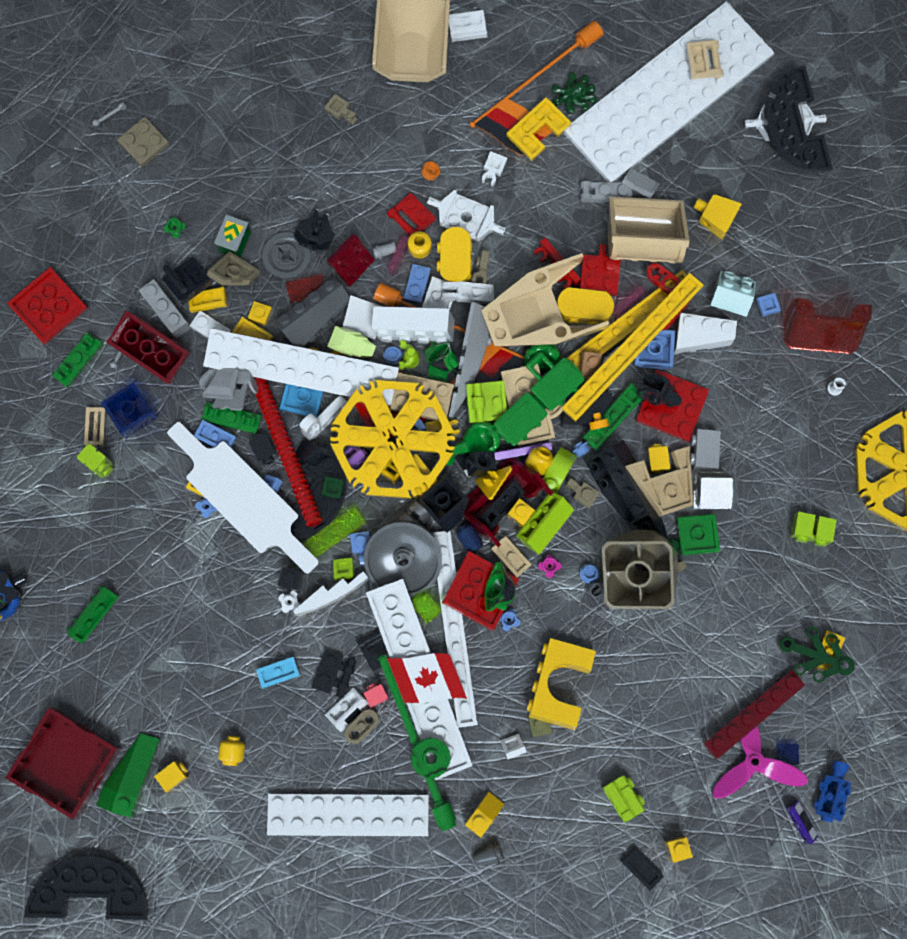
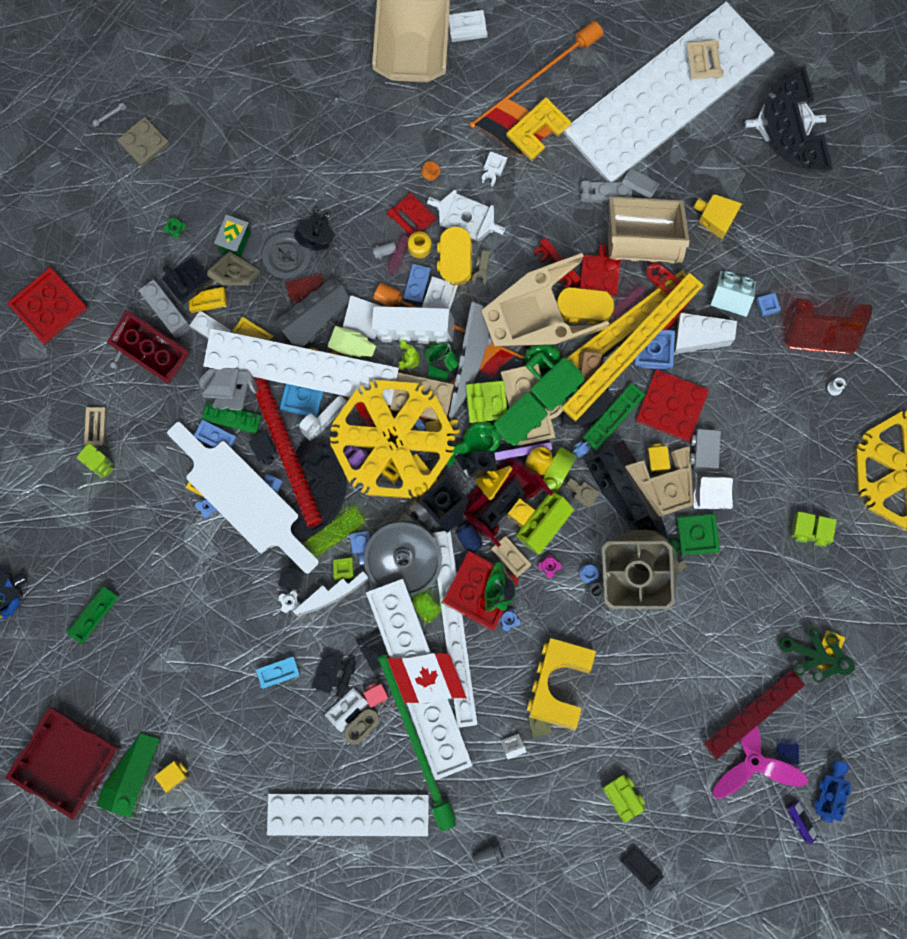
(77, 359): green plate -> none
(88, 878): black plate -> none
(129, 410): clear blue brick -> none
(231, 751): yellow head -> none
(259, 313): yellow plate -> none
(332, 487): dark green tile -> none
(339, 107): dark tan plate -> none
(350, 260): dark red plate -> none
(392, 355): medium blue plate -> none
(419, 762): green tile -> none
(468, 292): white hinge -> none
(484, 814): yellow slope -> none
(575, 93): dark green animal -> none
(598, 422): light orange tile -> none
(659, 391): black hinge -> none
(678, 849): yellow brick -> none

